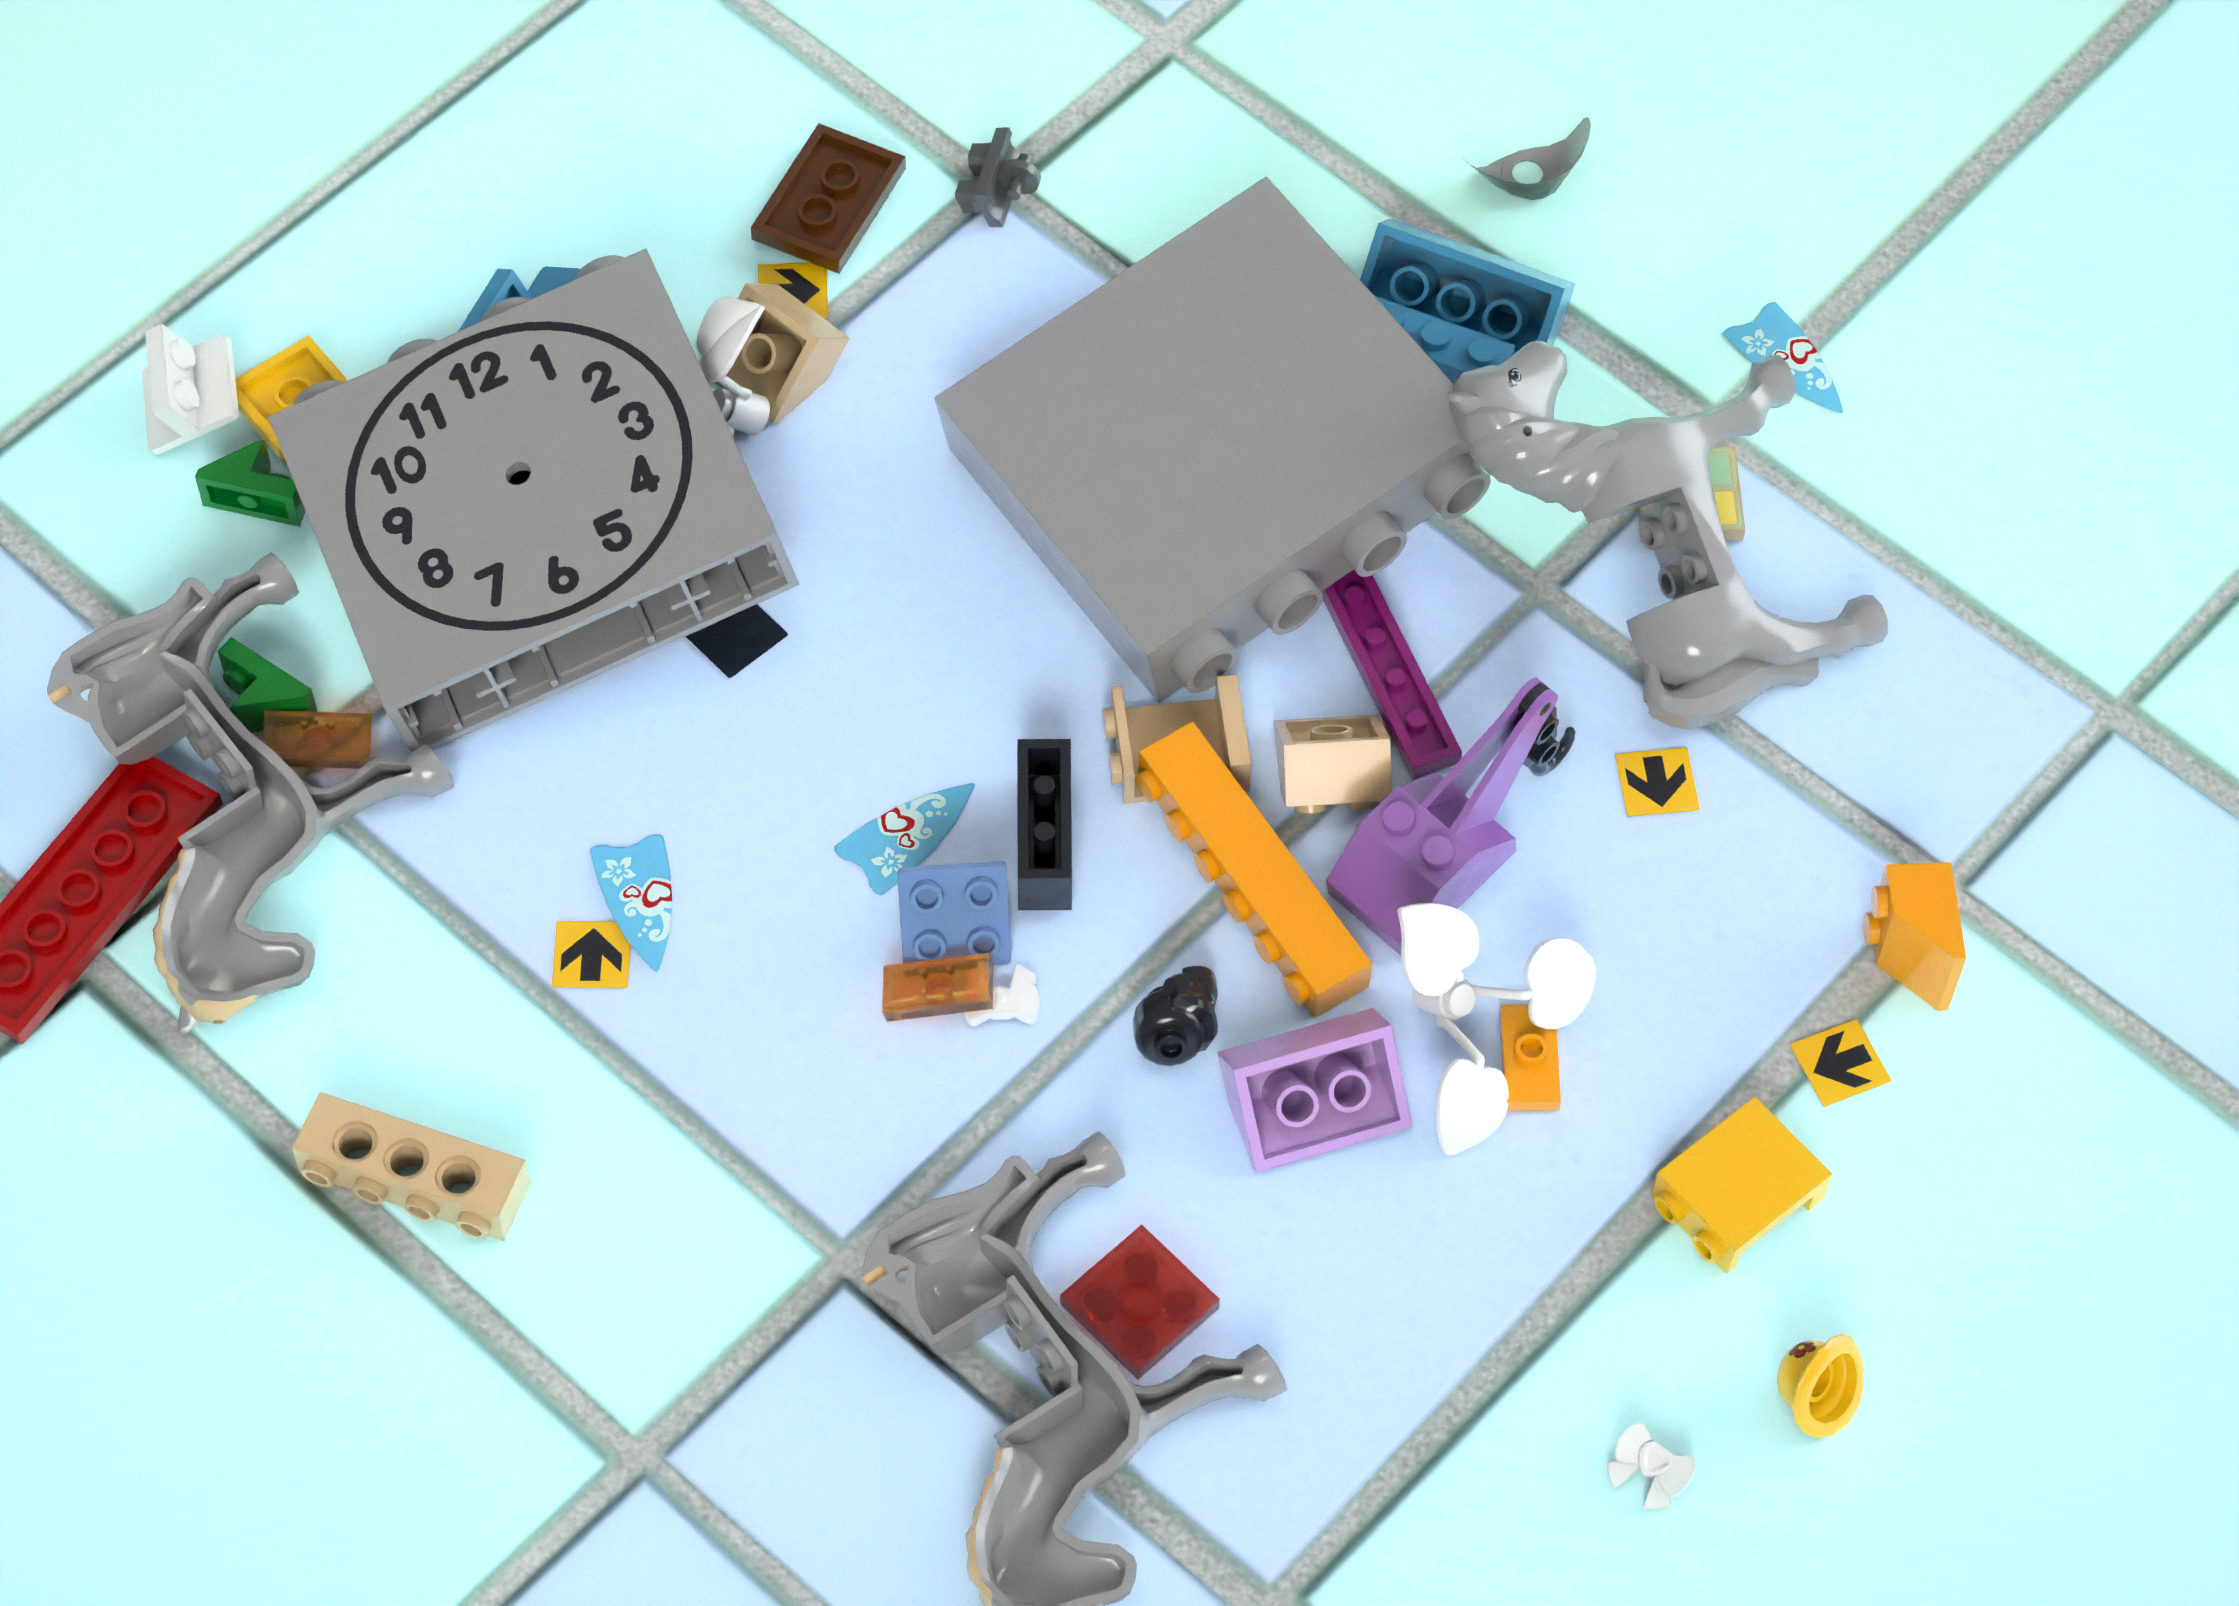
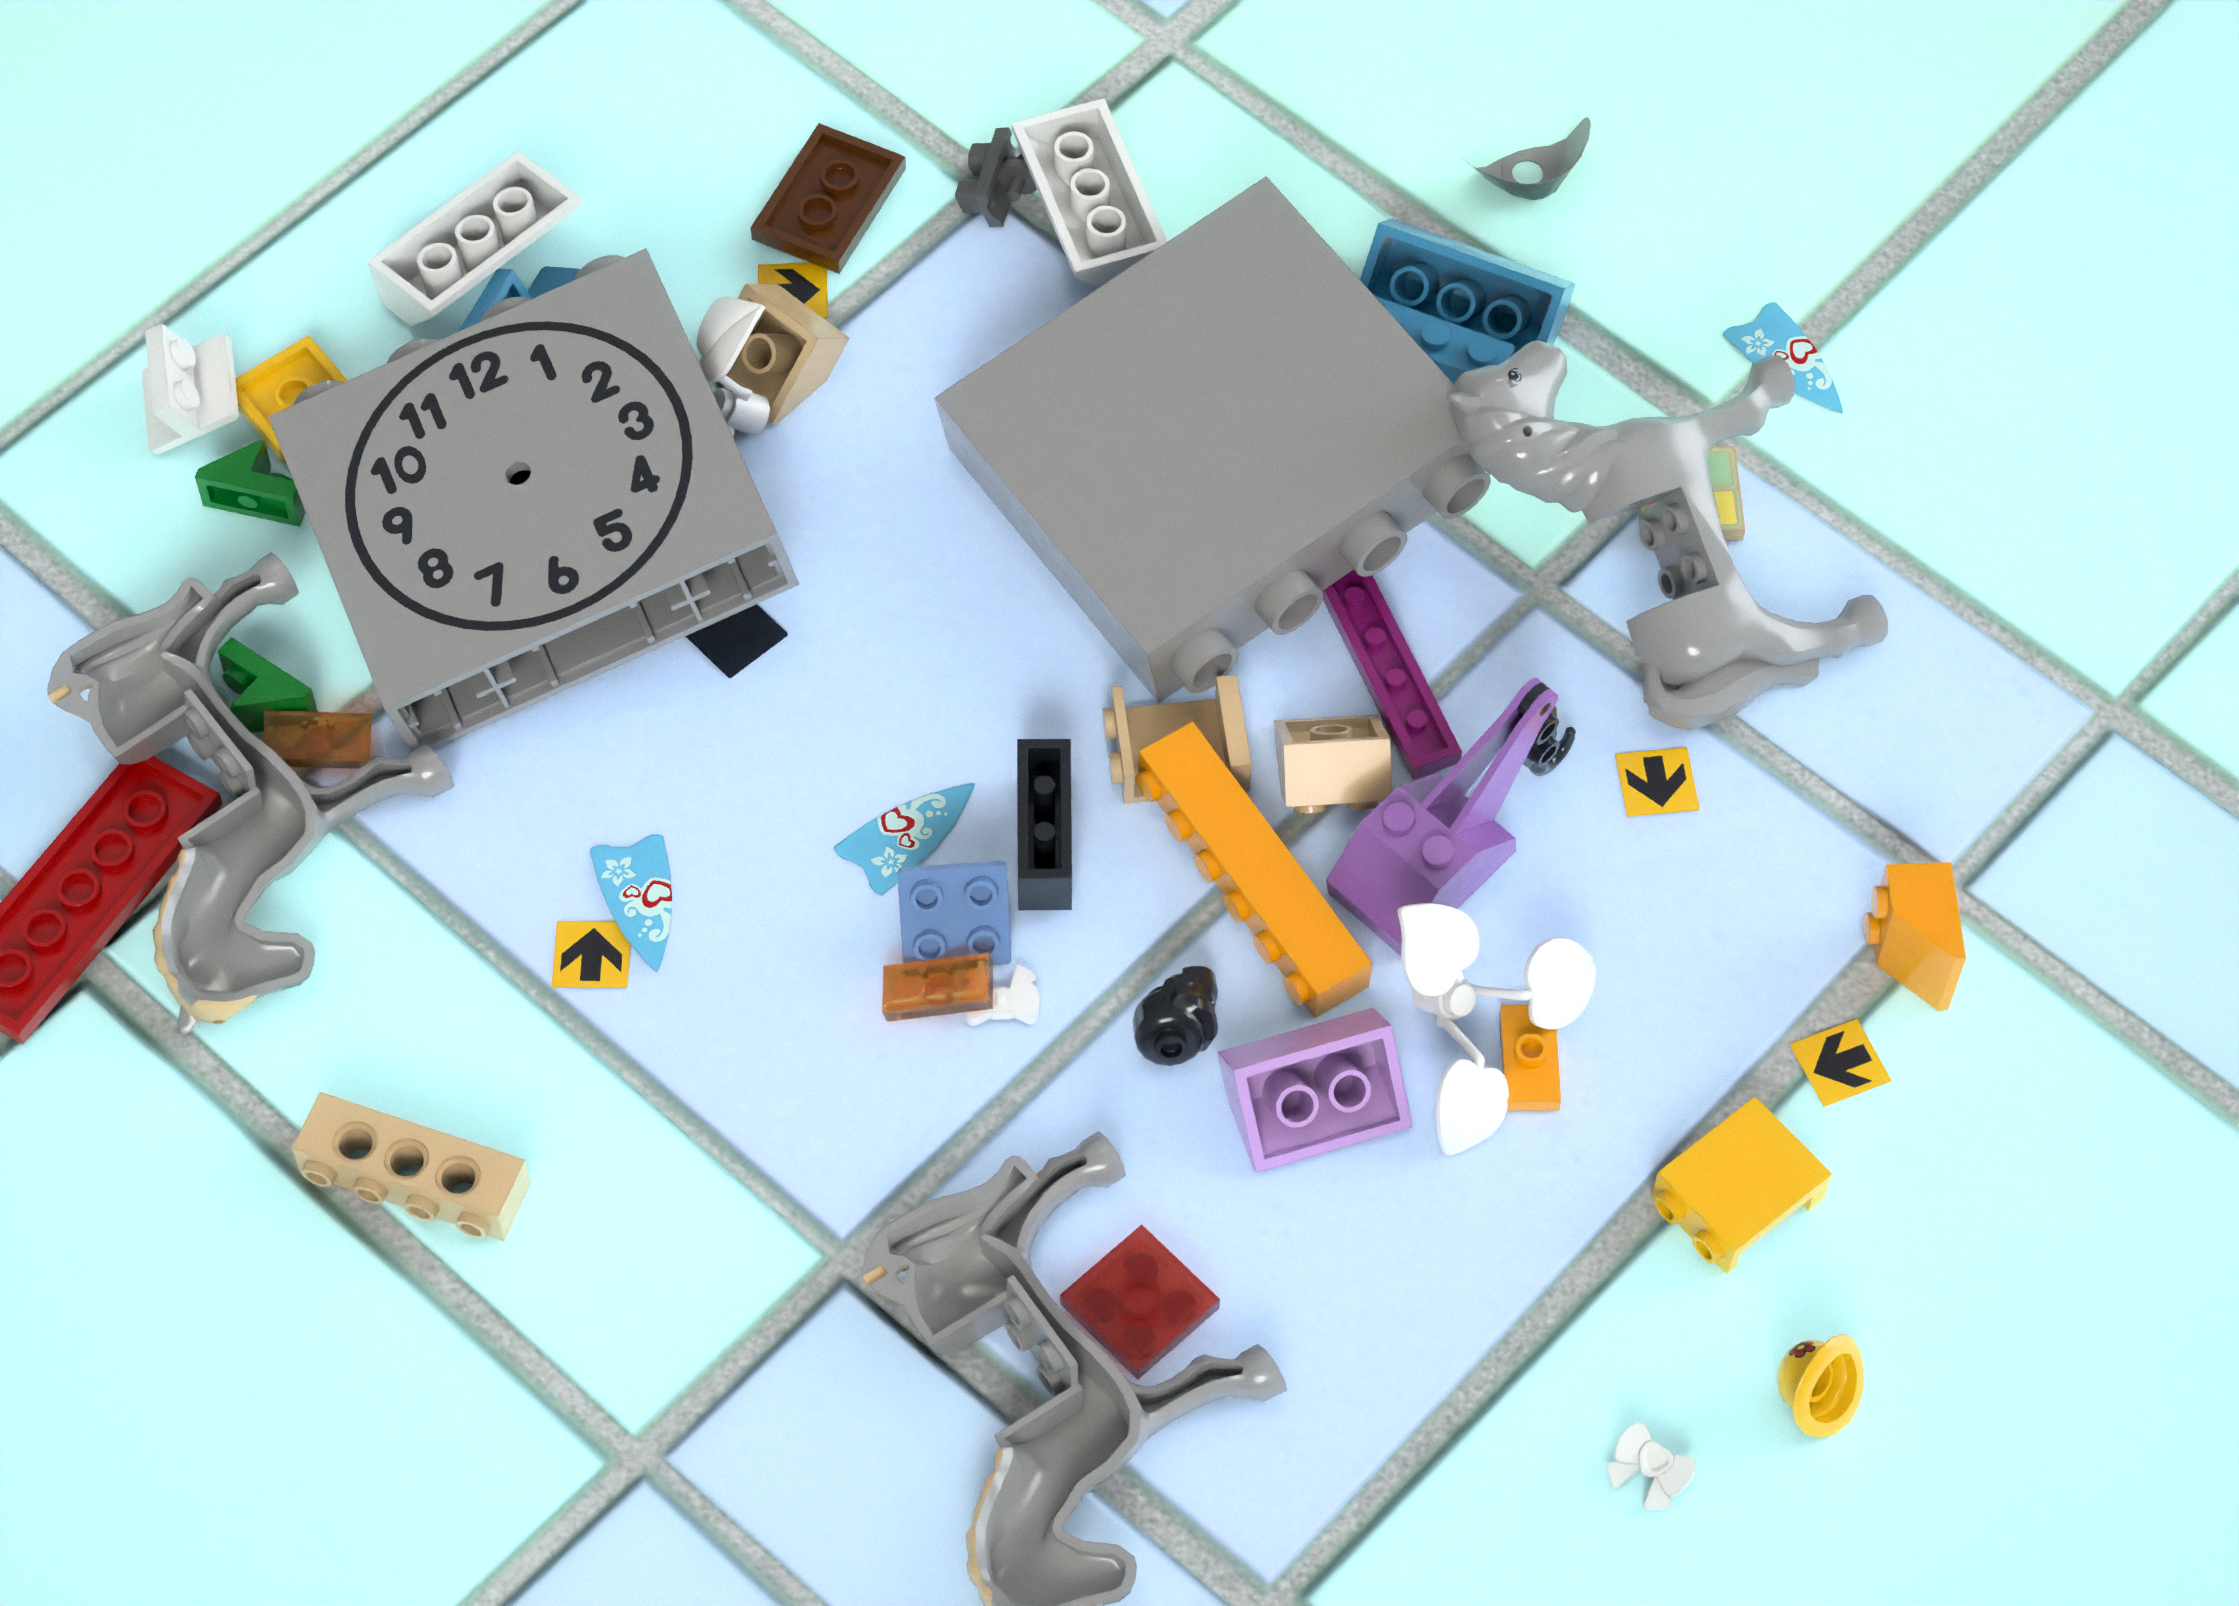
(469, 238): none -> white slope
(1090, 189): none -> white slope

